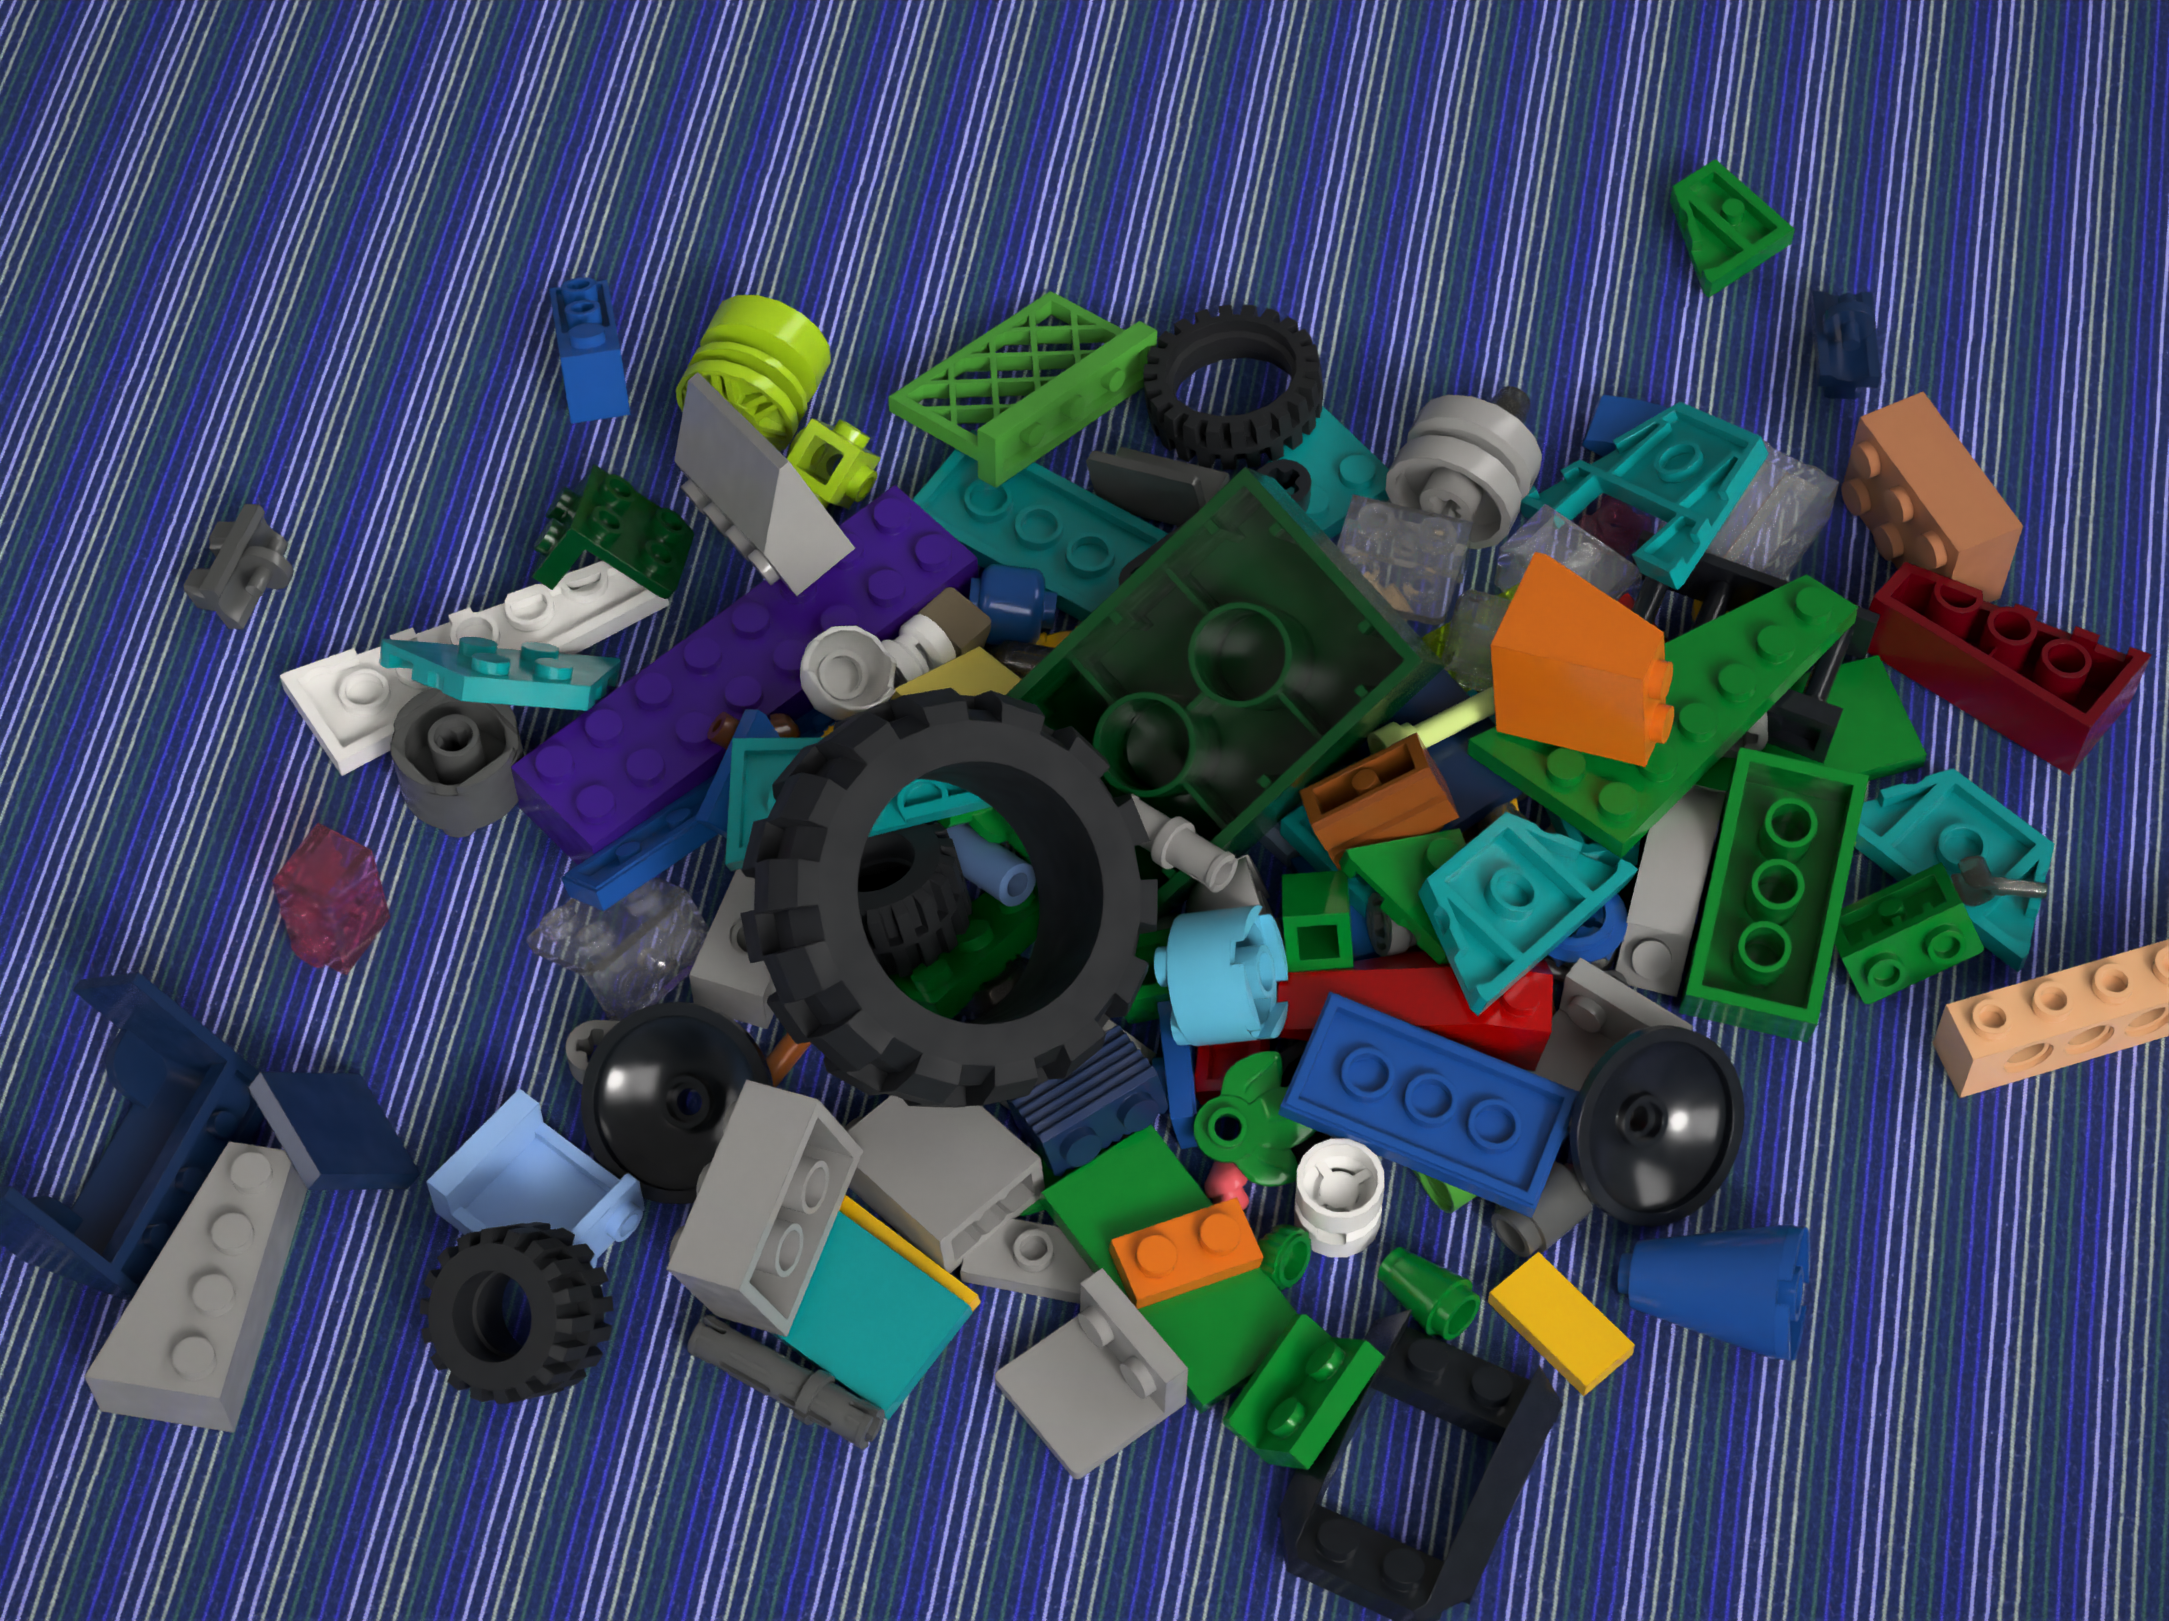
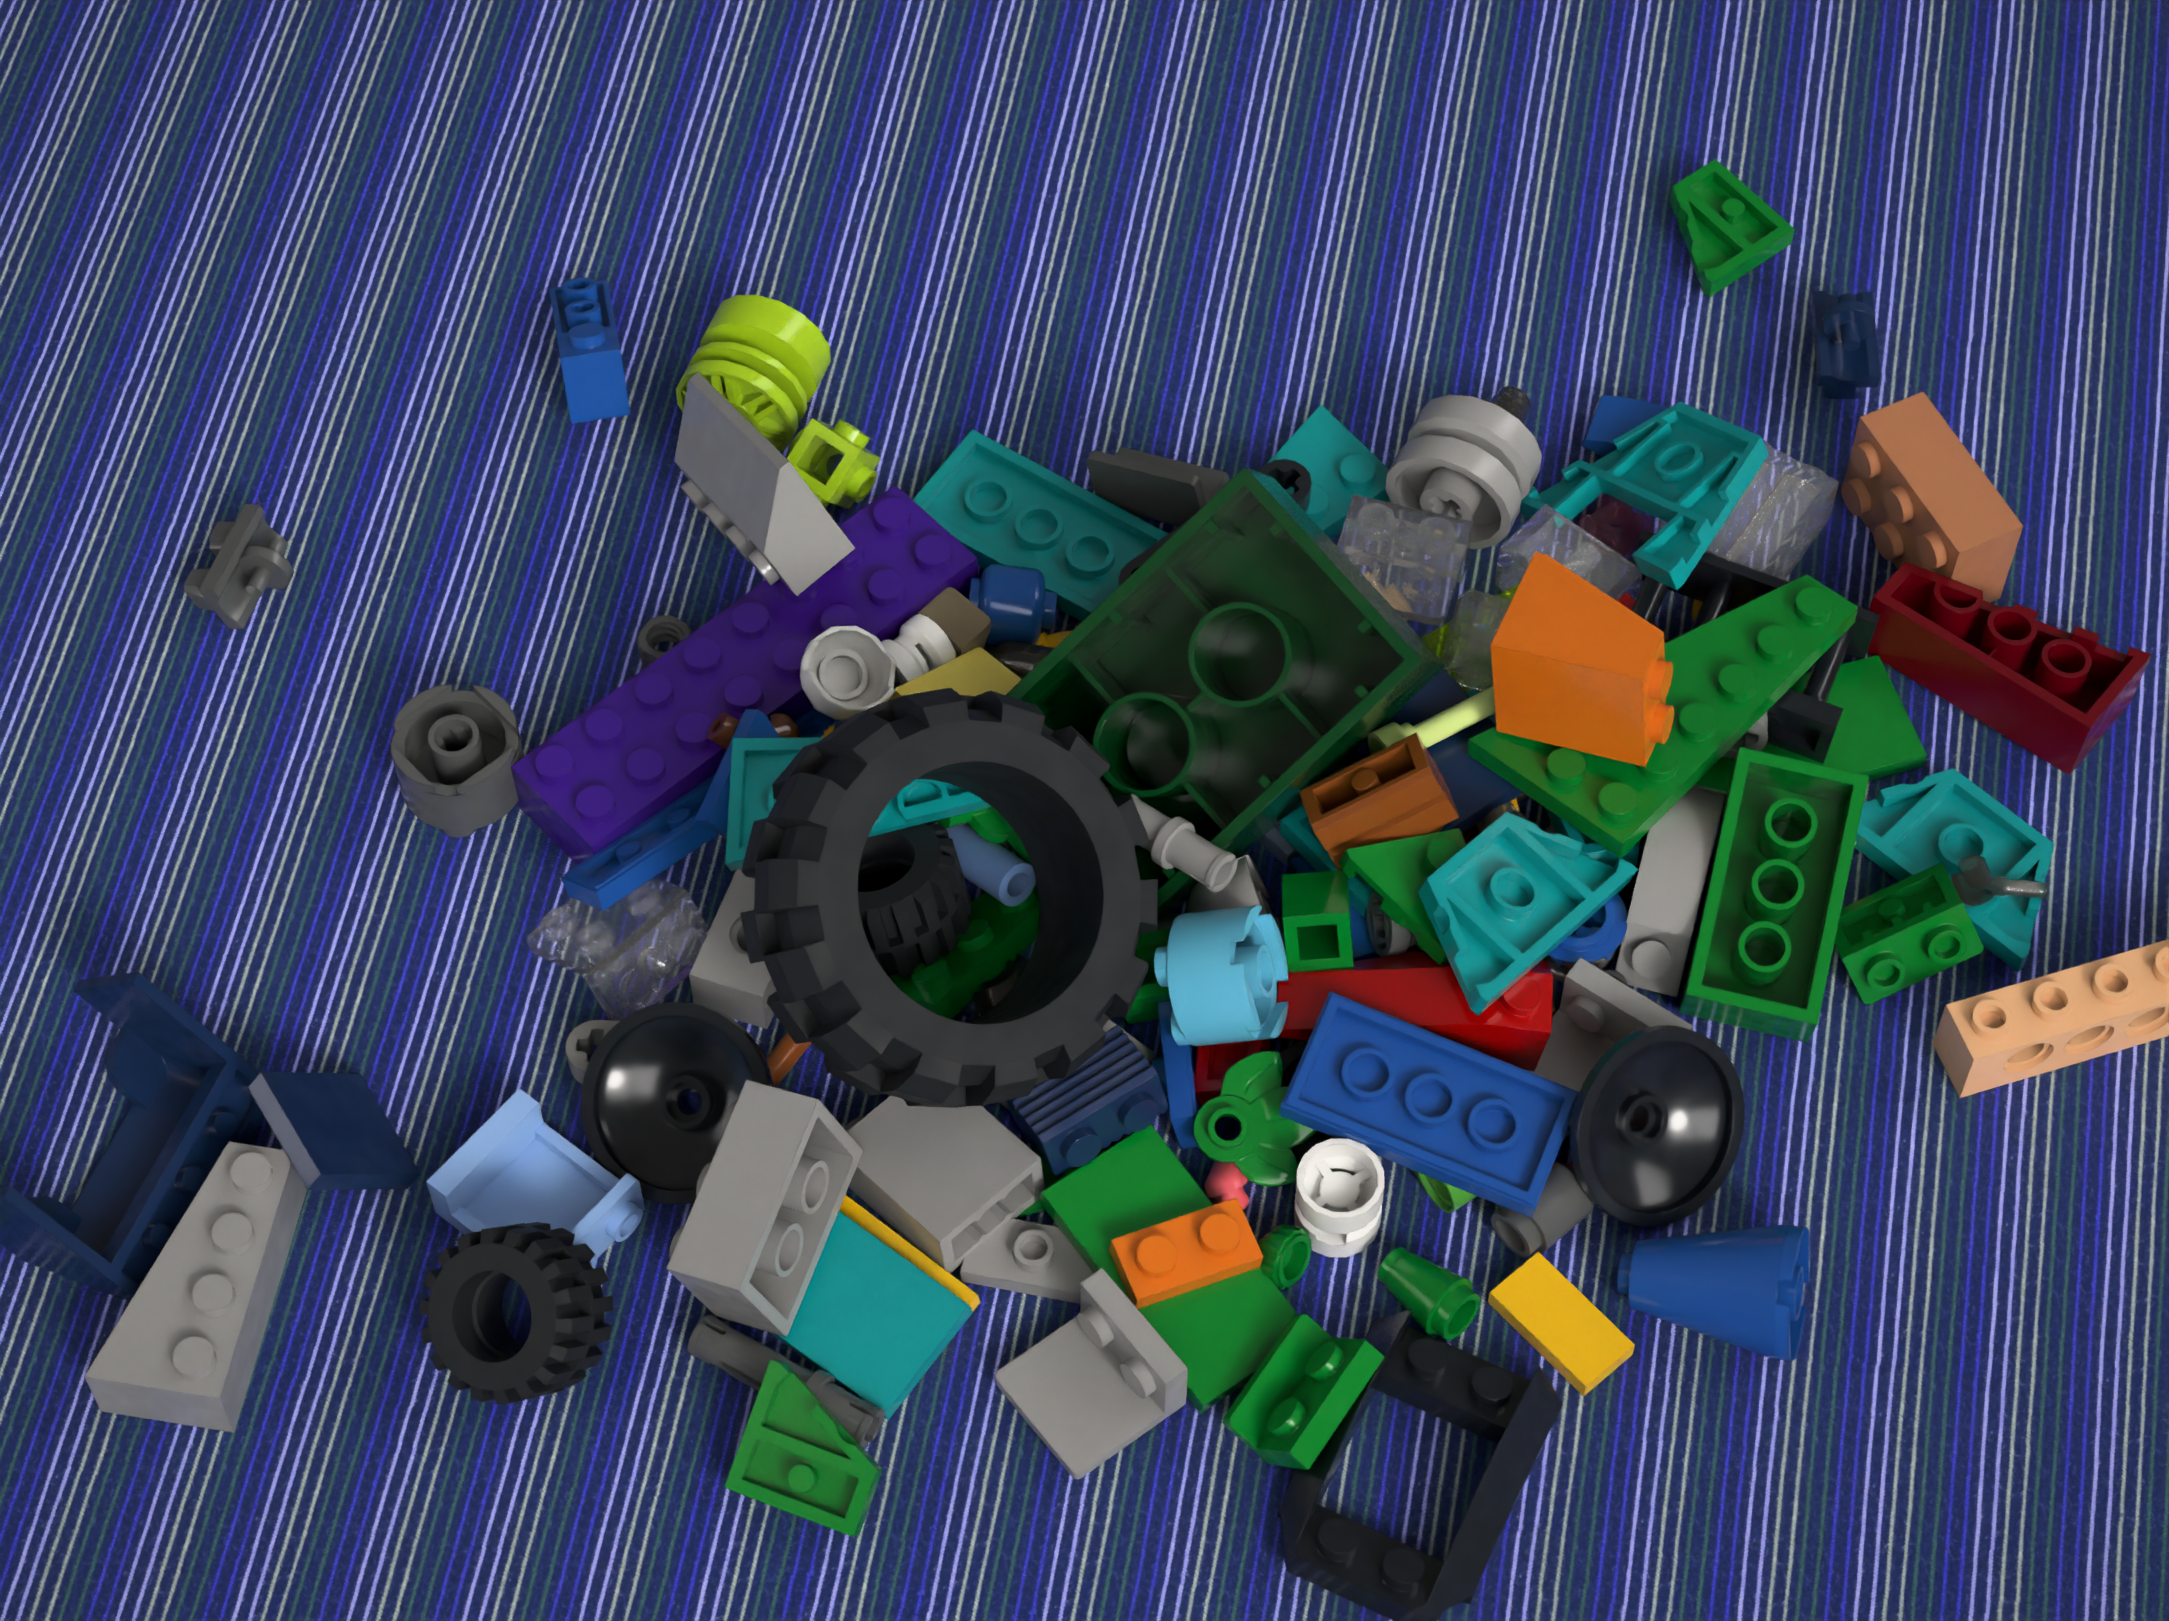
(331, 899): clear pink brick -> none
(355, 700): white wing -> none
(505, 676): teal wing -> none
(616, 527): dark green bracket -> none
(659, 630): none -> dark grey axle
(803, 1457): none -> green wing
(1052, 406): bright green fence -> none
(1233, 338): black tyre -> none

